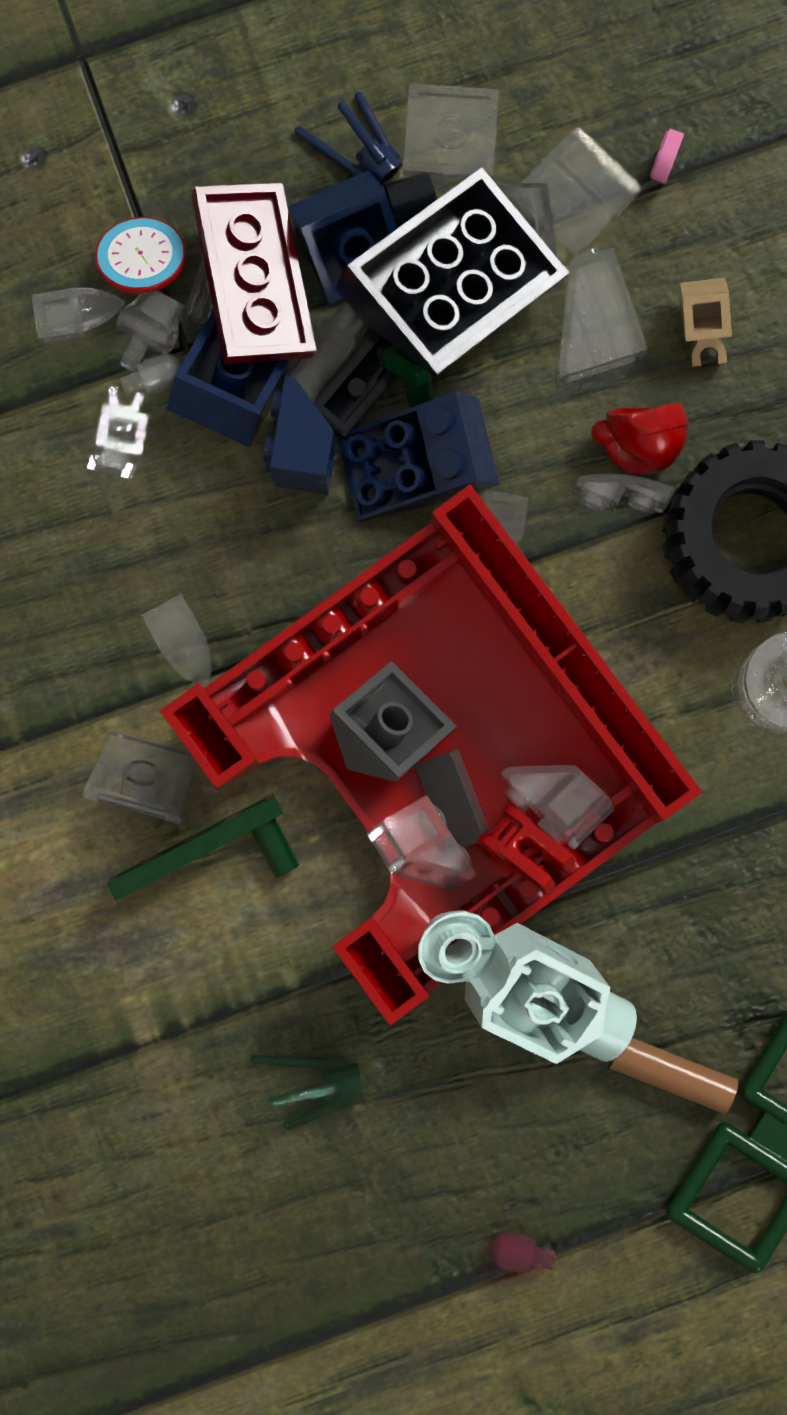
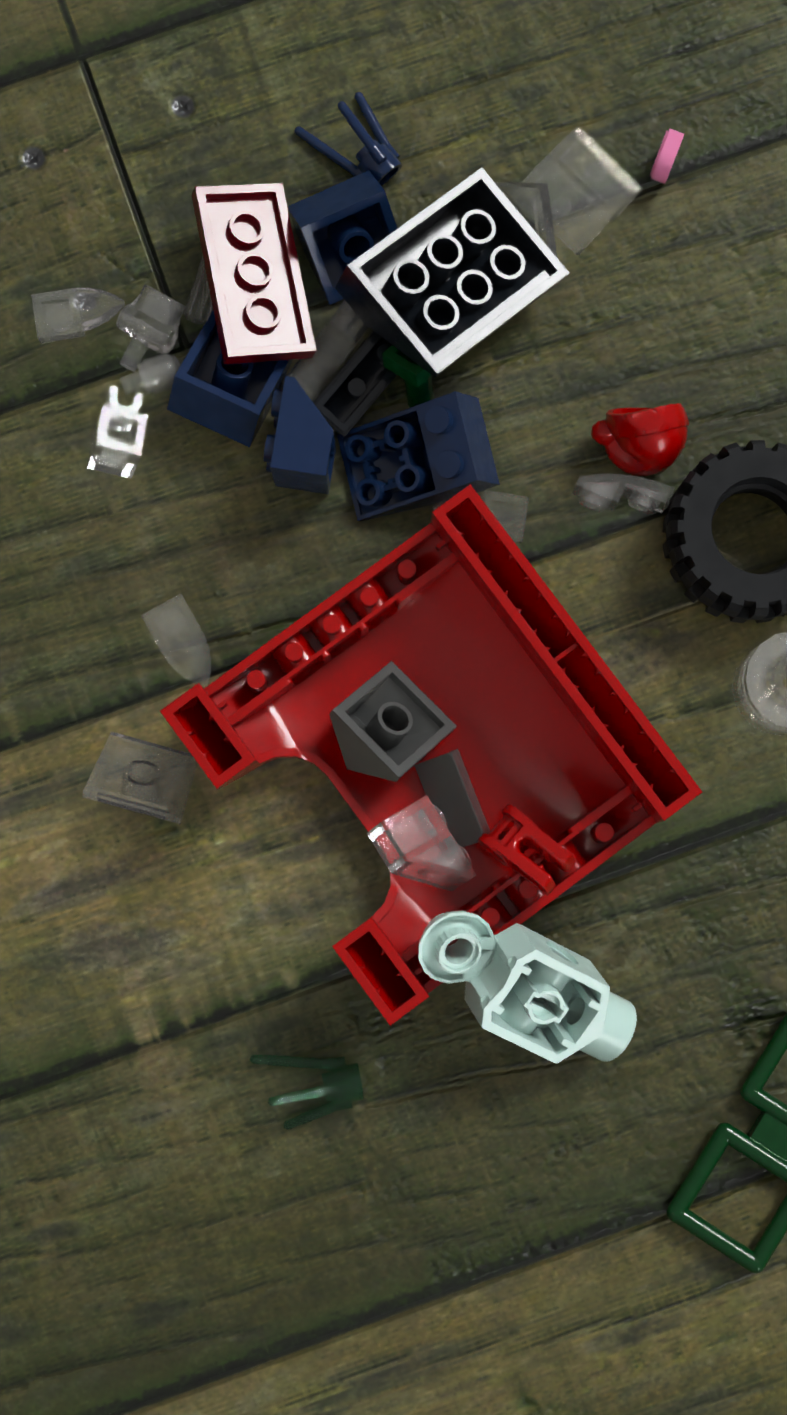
(140, 255): piece -> none
(257, 818): dark green piece -> none
(410, 196): black beam -> none
(450, 131): clear plate -> none
(518, 1253): clear pink cylinder -> none
(561, 797): clear slope -> none
(596, 320): clear slope -> none
(676, 1075): medium nougat piece -> none
(706, 316): tan brick -> none

